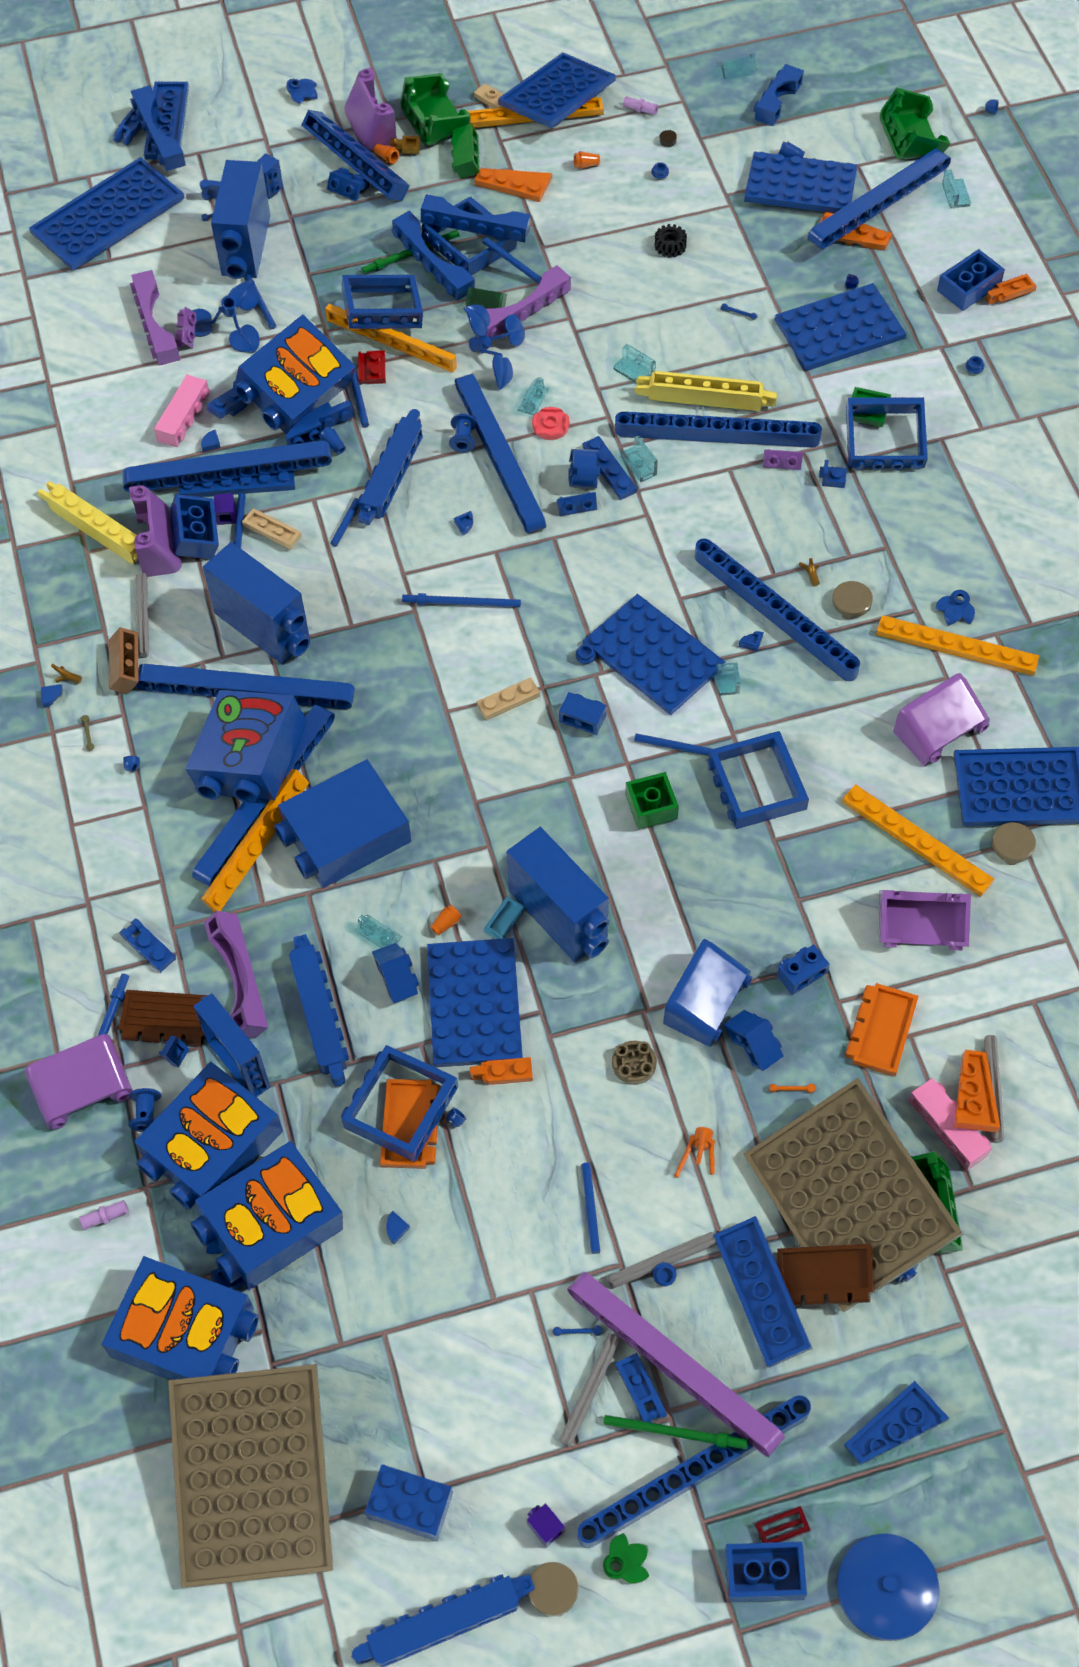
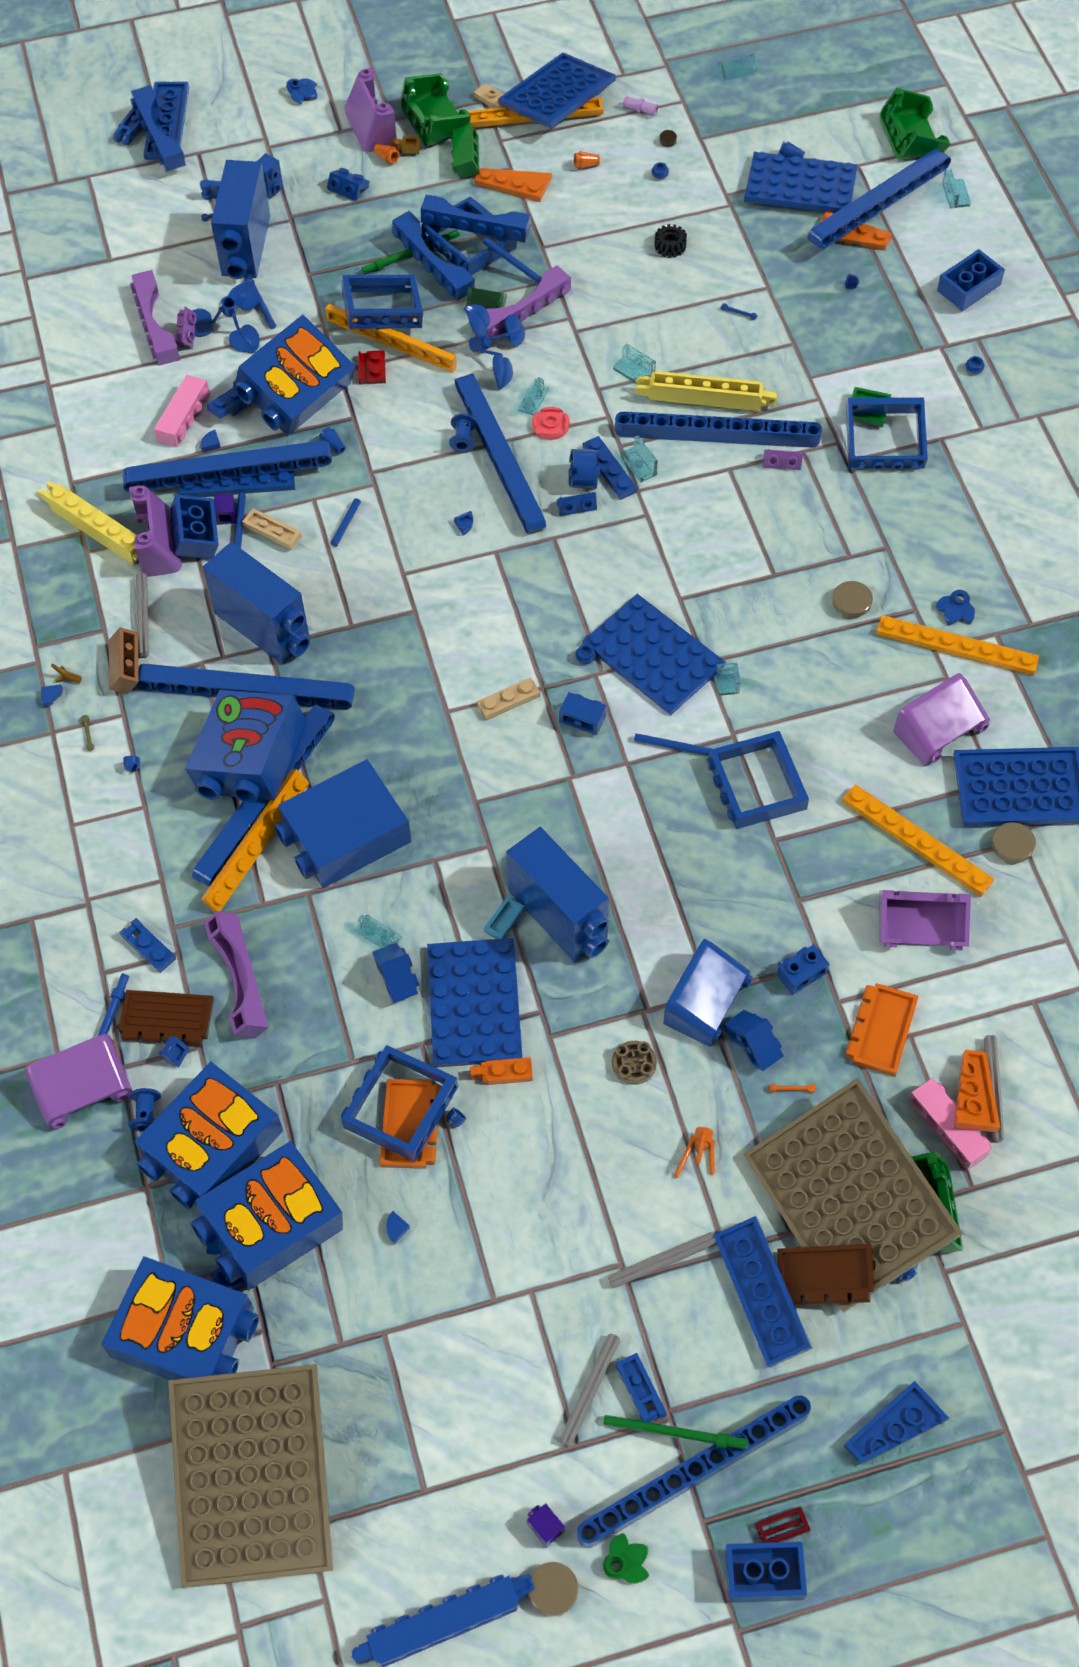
(104, 1214): lavender pin -> none
(106, 213): blue plate -> none
(232, 1045): blue window -> none
(312, 424): blue slope -> none
(317, 1010): blue hinge -> none
(355, 155): blue brick -> none
(359, 401): blue bar -> none
(391, 468): blue hinge -> none
(409, 1502): blue brick -> none
(422, 599): blue bar -> none
(446, 919): orange cone -> none
(590, 1208): blue bar -> none
(597, 1330): blue hinge -> none
(651, 800): green brick -> none
(664, 1274): blue plate -> none
(676, 1364): medium lavender beam -> none
(752, 641): blue tile -> none
(777, 610): blue beam -> none
(786, 82): blue arch -> none
(812, 571): pearl gold bar -> none
(832, 476): blue bracket -> none
(840, 326): blue plate -> none
(887, 1587): blue dish -> none
(992, 106): blue hinge -> none
(1011, 289): orange hinge -> none

